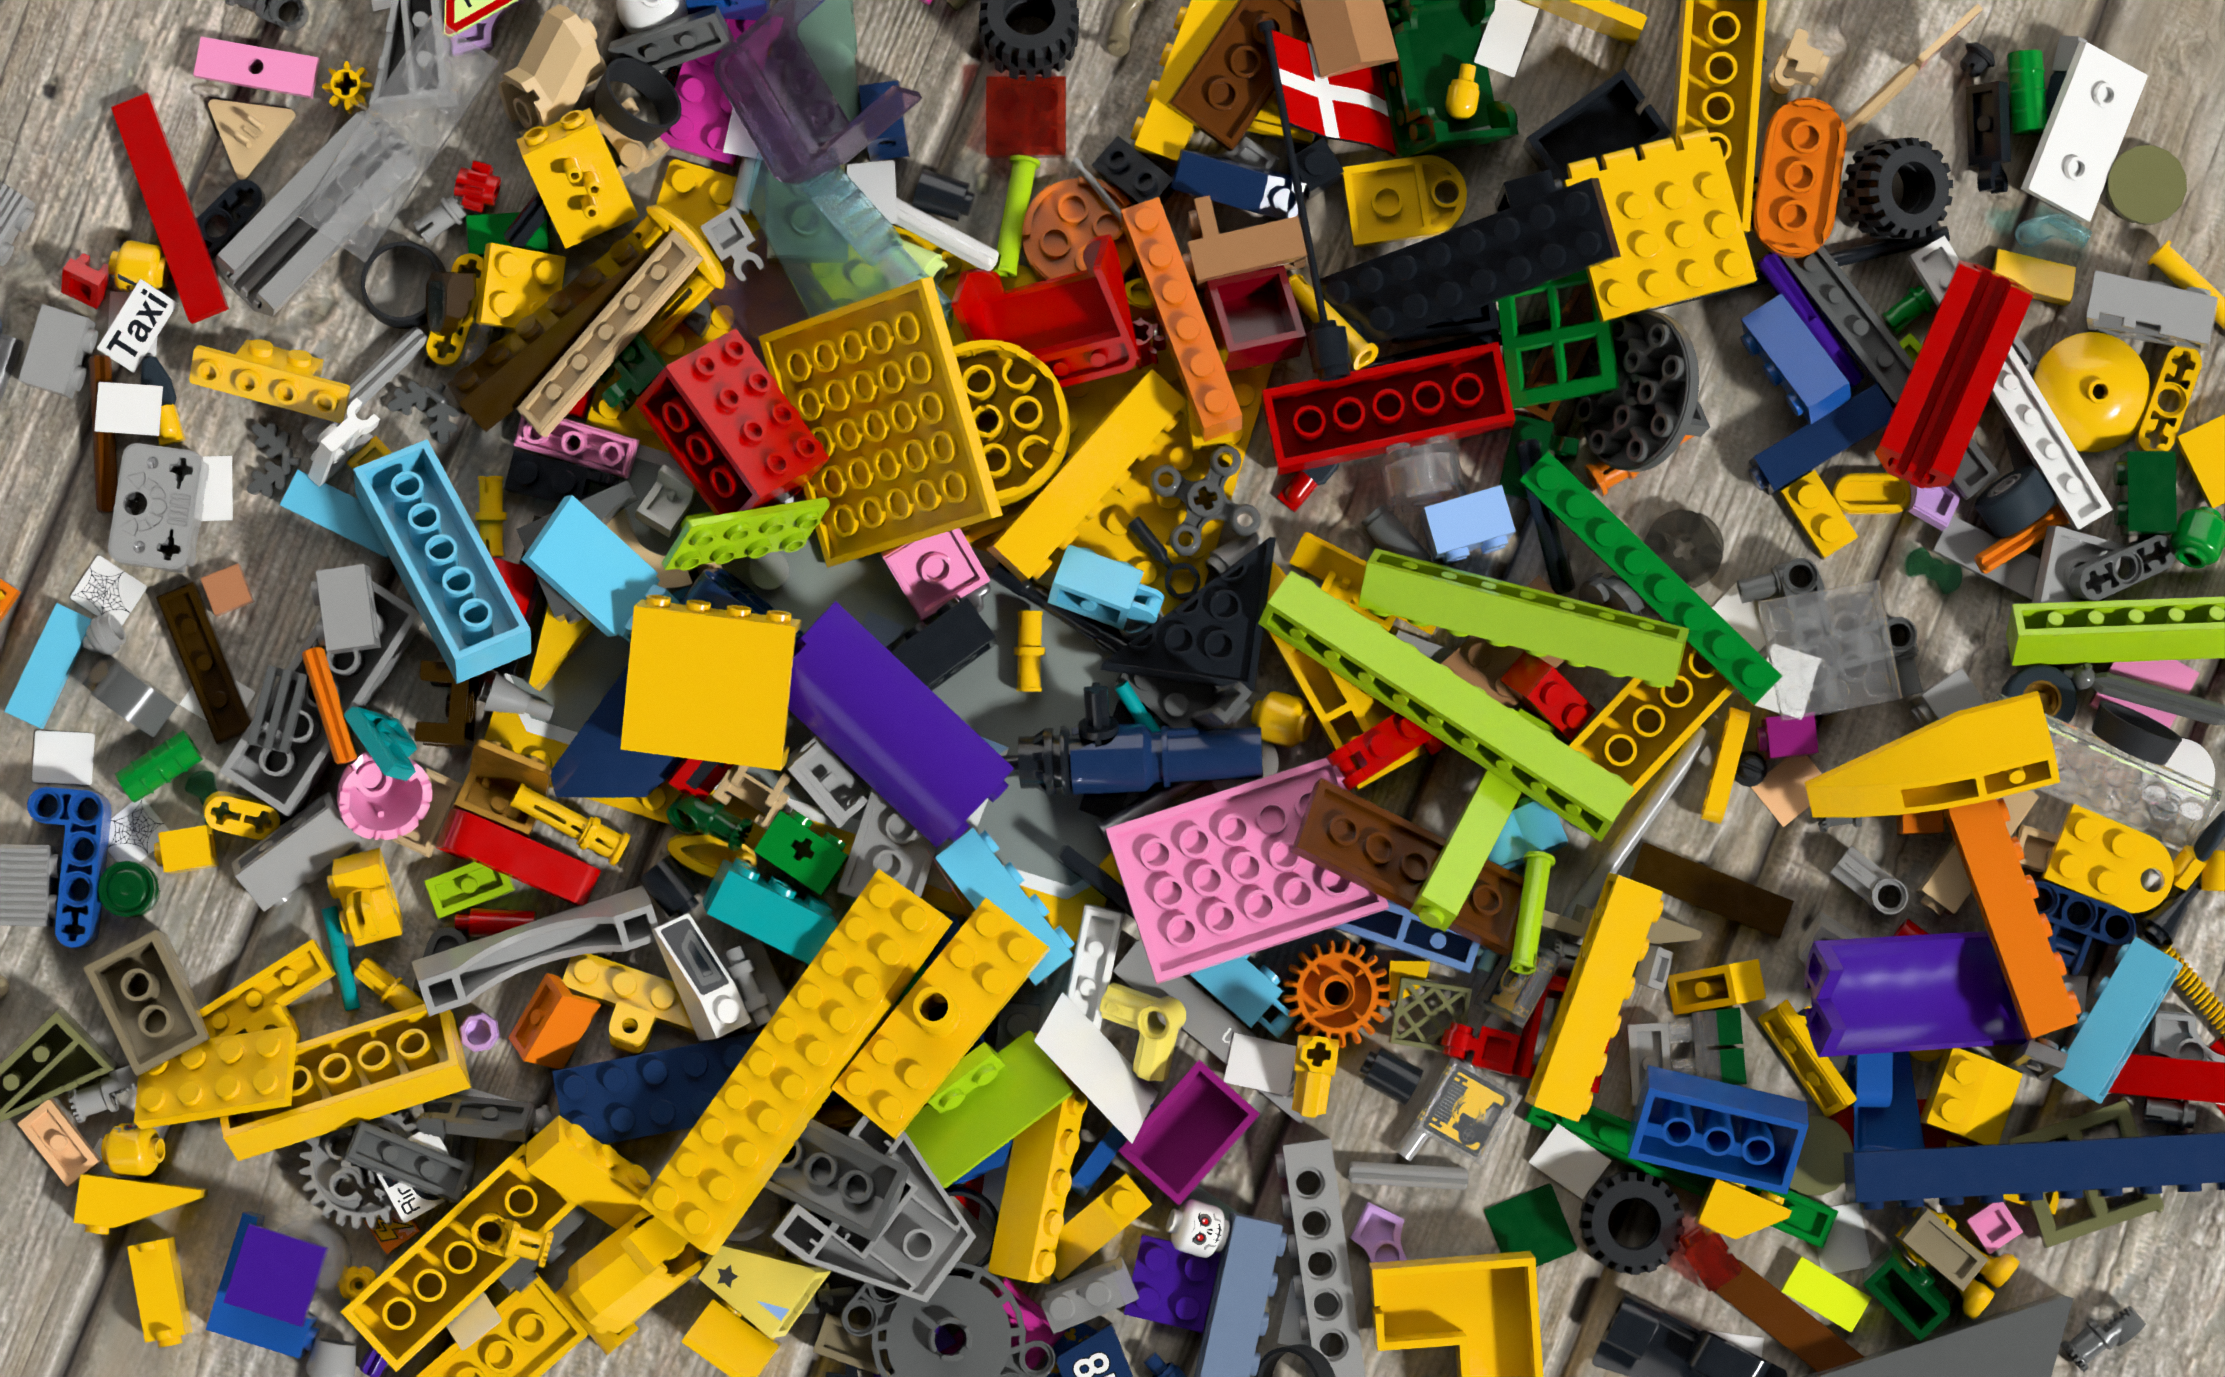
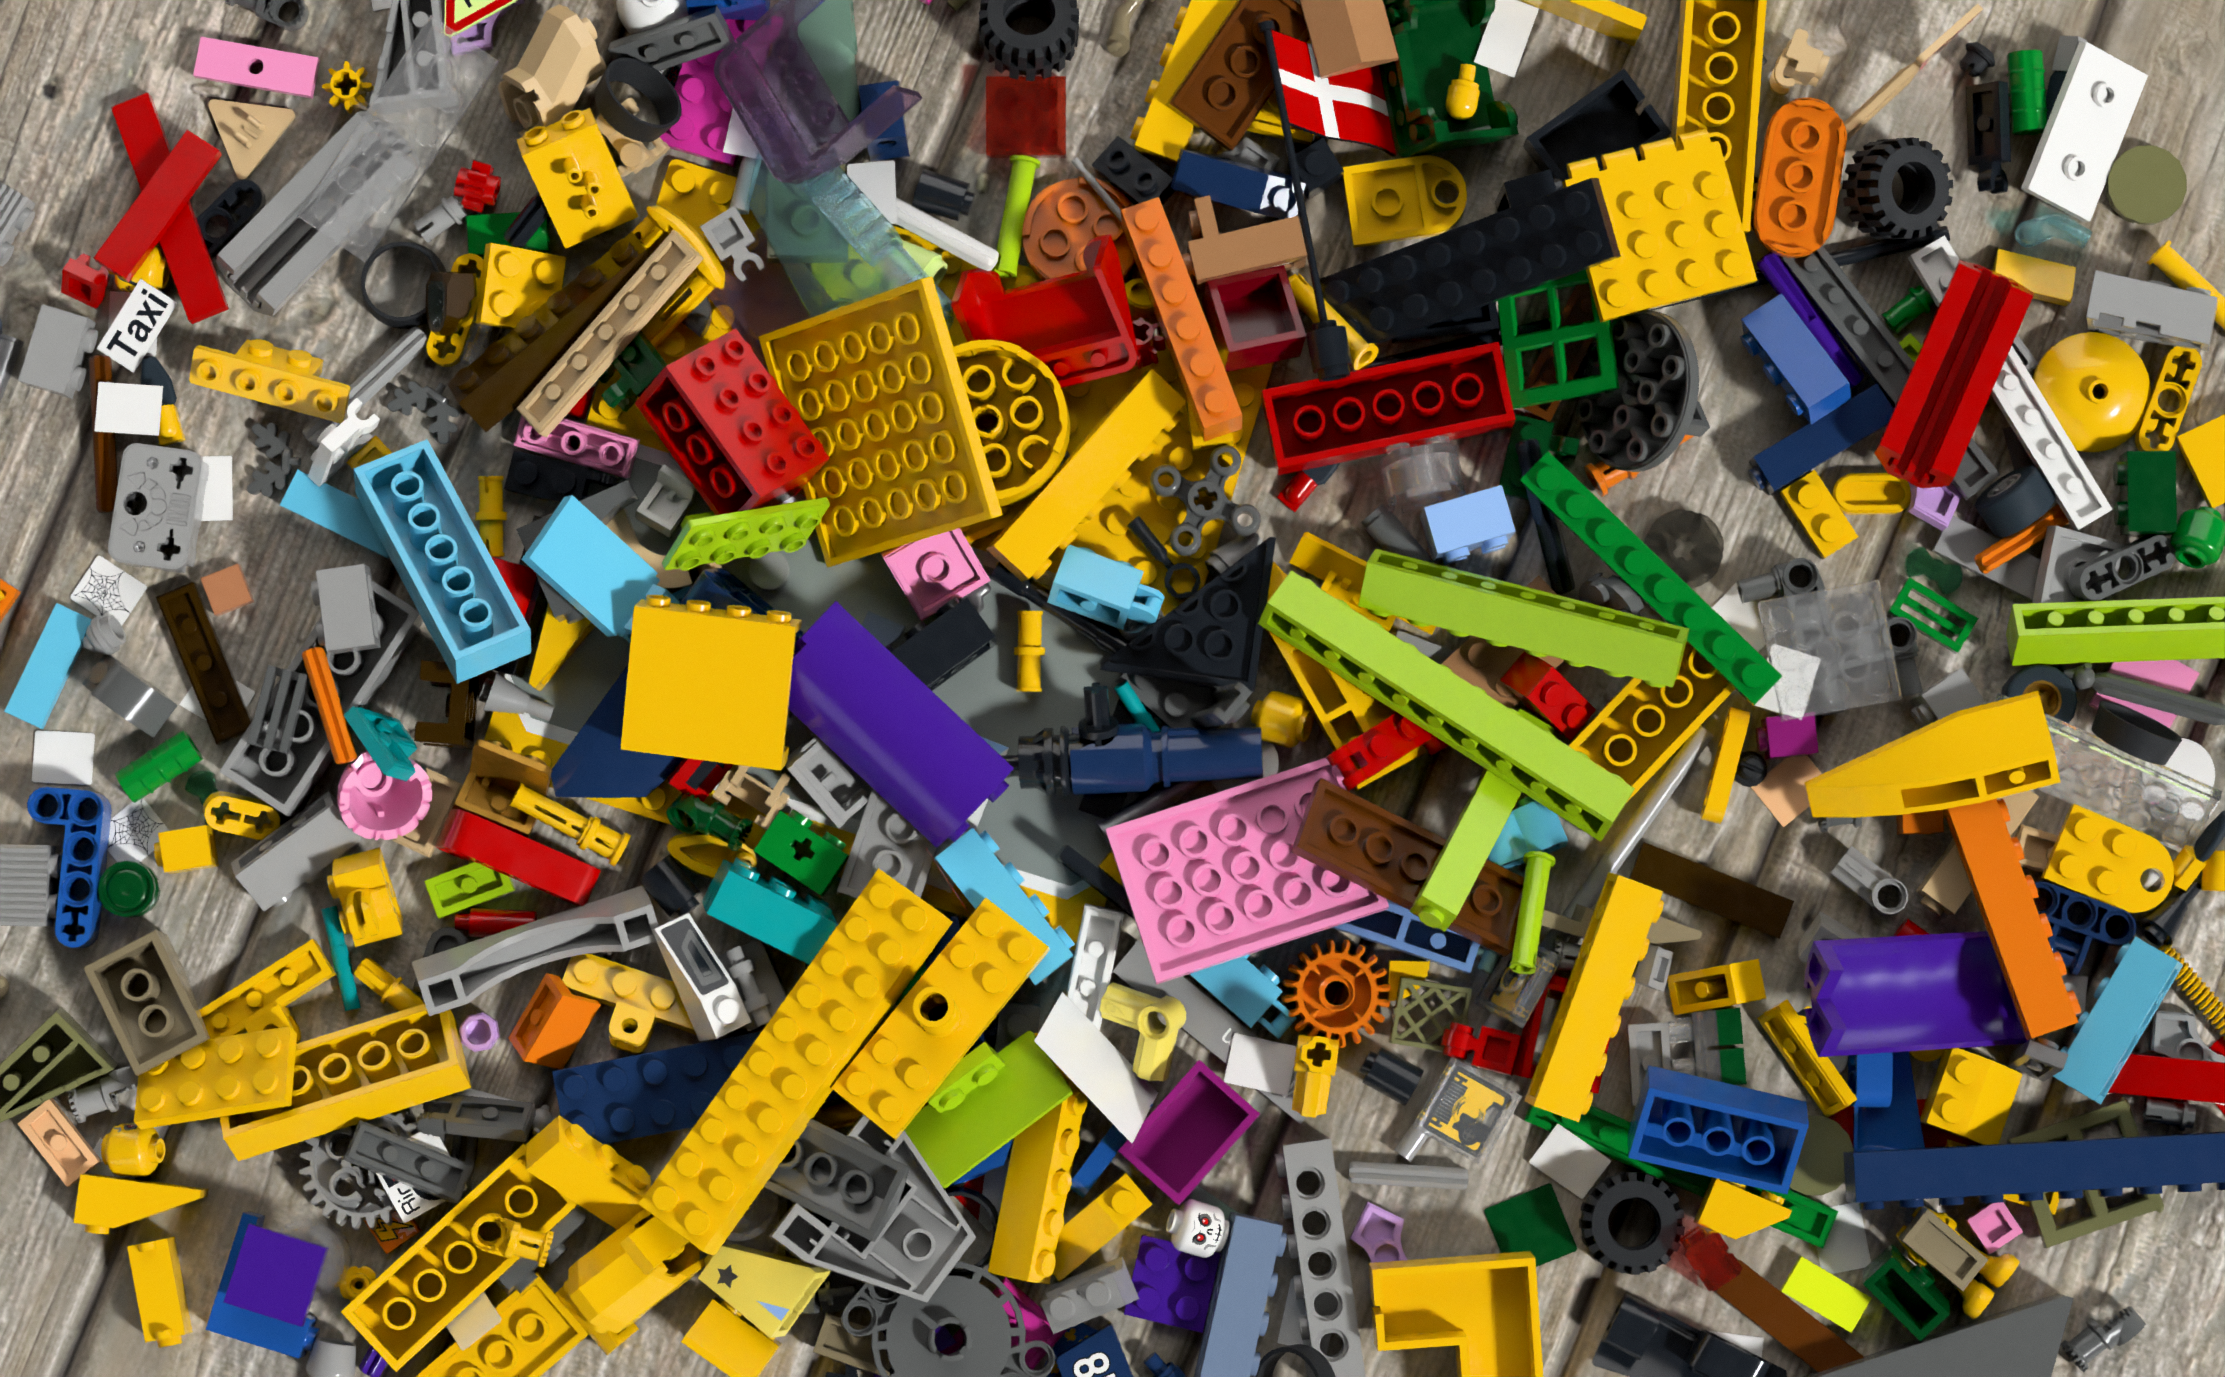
(157, 206): none -> red tile
(1961, 633): none -> green tile

